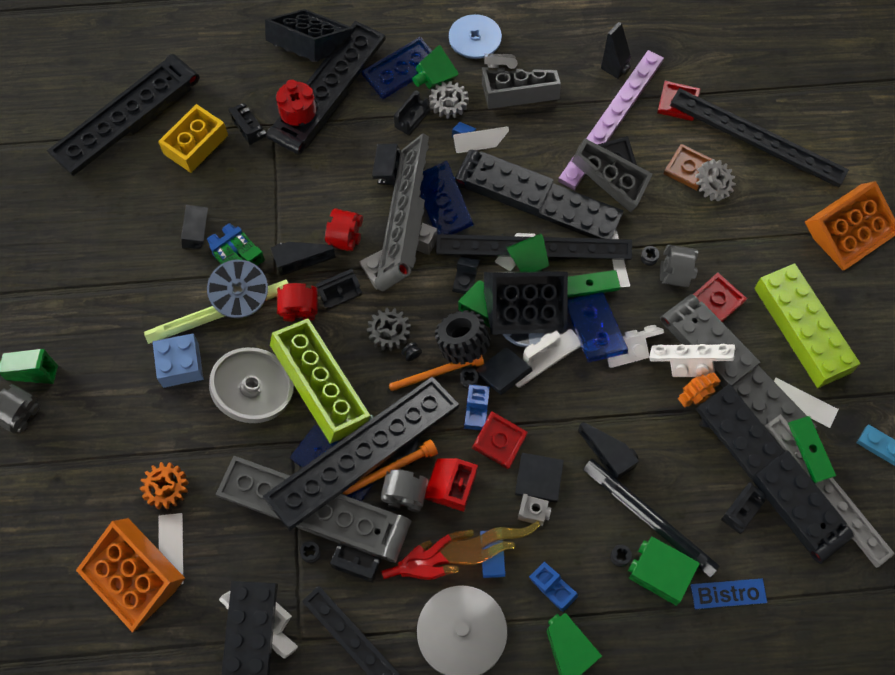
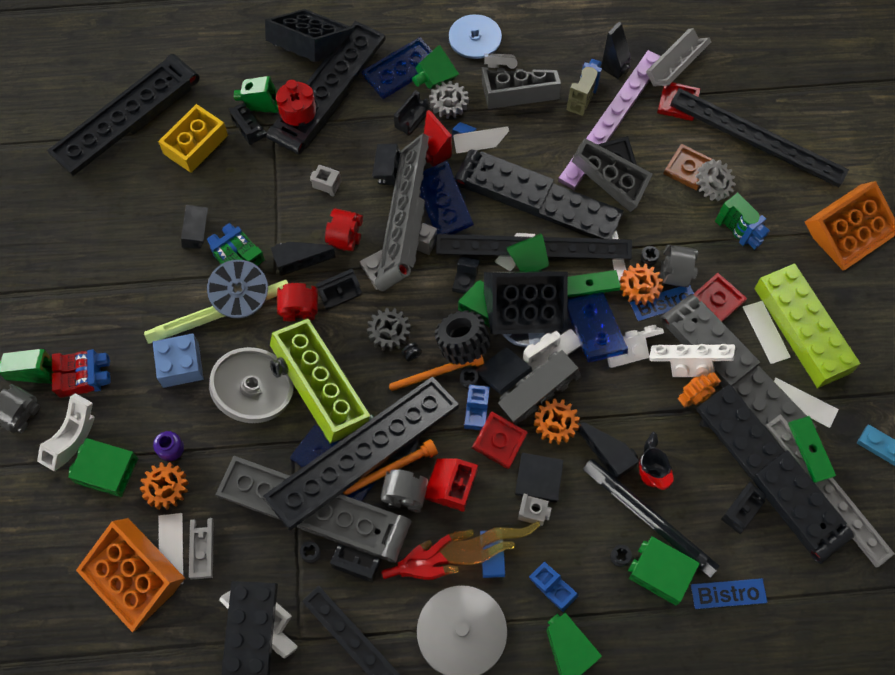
(70, 436): none -> white arch
(79, 372): none -> hips
(103, 467): none -> green brick
(168, 446): none -> dark purple head
(201, 550): none -> light grey hinge
(258, 94): none -> green torso
(278, 367): none -> black bush
(326, 179): none -> light grey brick
(439, 140): none -> red slope
(539, 387): none -> dark grey wedge
(560, 413): none -> orange gear
(582, 93): none -> olive hips
(641, 275): none -> orange gear
(655, 465): none -> black hair
(664, 303): none -> blue sticker
(677, 58): none -> light grey fence
(743, 221): none -> hips
(766, 332): none -> white sticker

